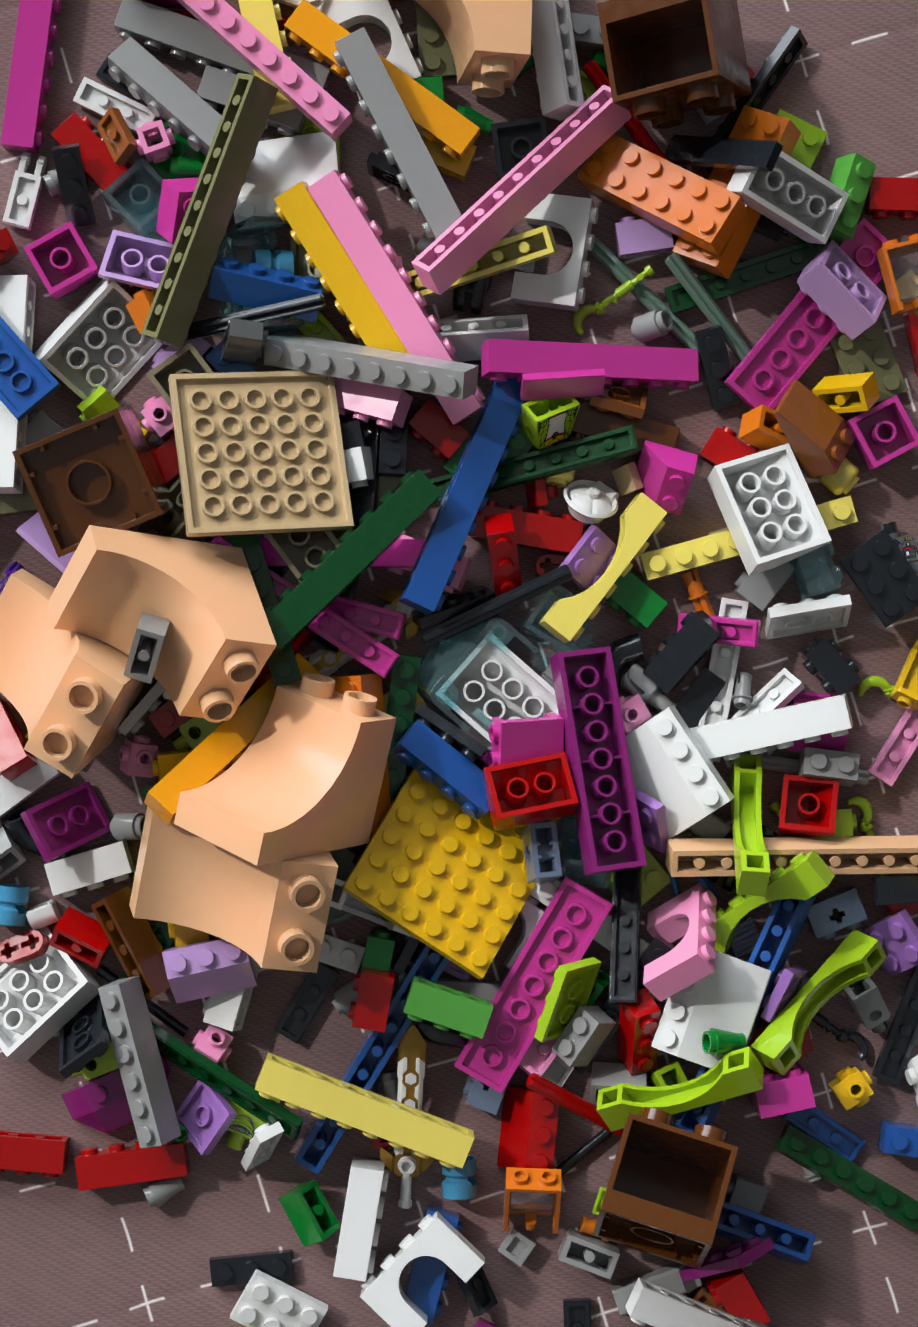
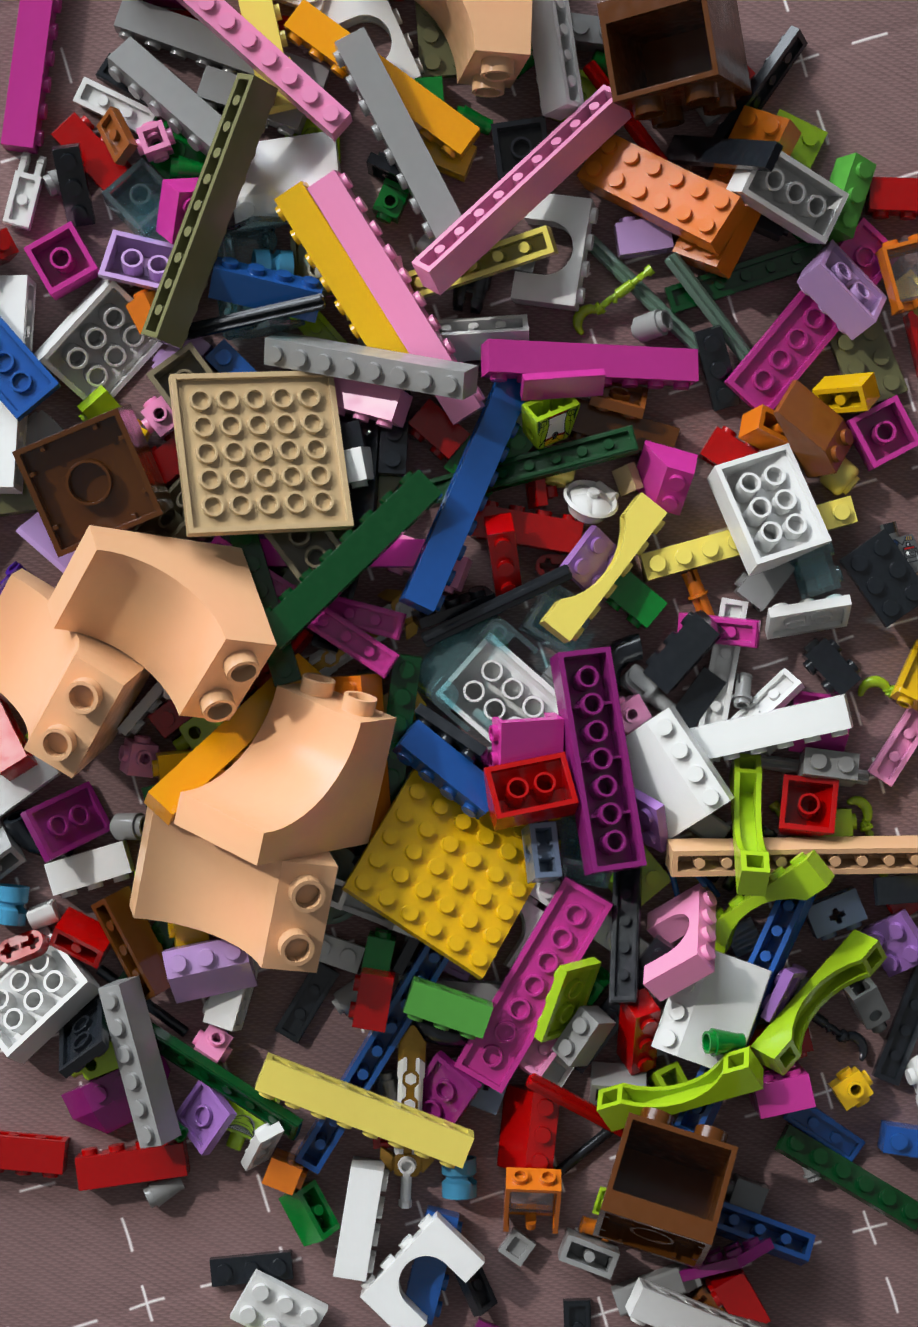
(146, 647): light grey brick -> none
(243, 341): dark grey brick -> none
(284, 1172): none -> orange brick
(390, 213): none -> green brick
(447, 1089): none -> magenta plate

